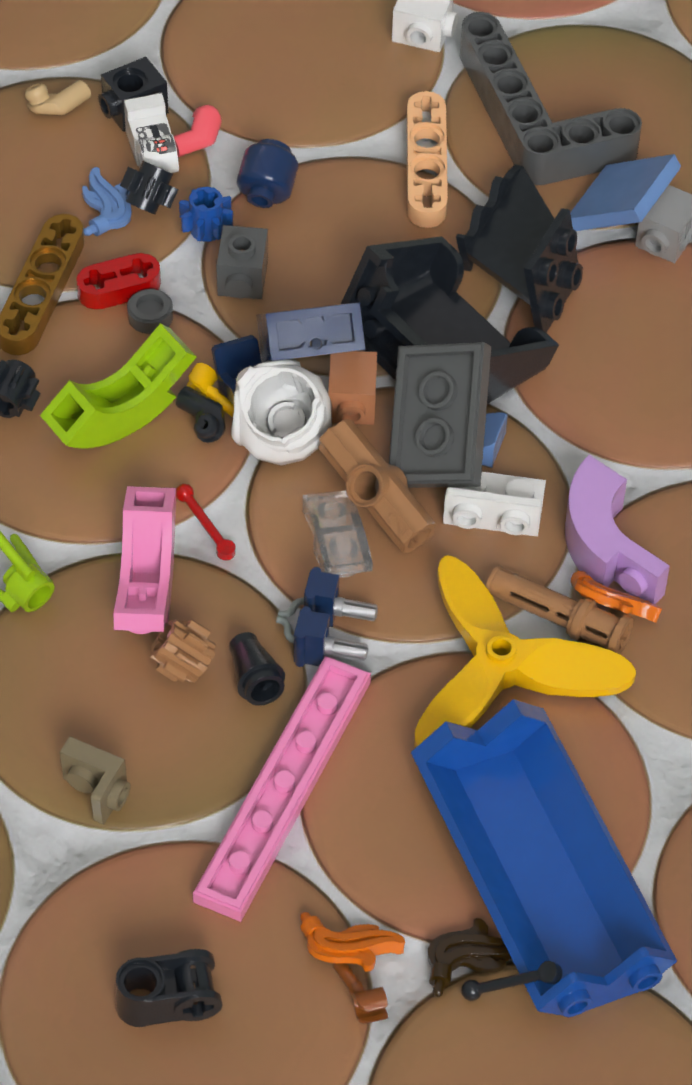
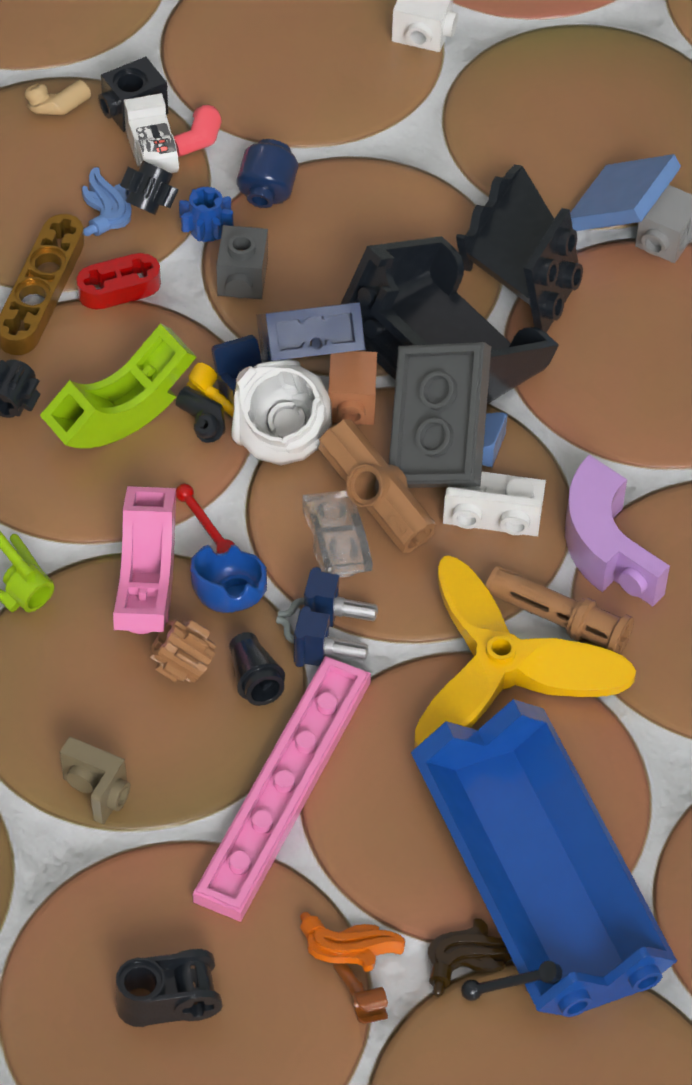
(149, 309): dark grey tile -> none
(228, 579): none -> blue hair
(425, 158): light nougat beam -> none
(543, 148): dark grey beam -> none
(613, 598): orange piece -> none

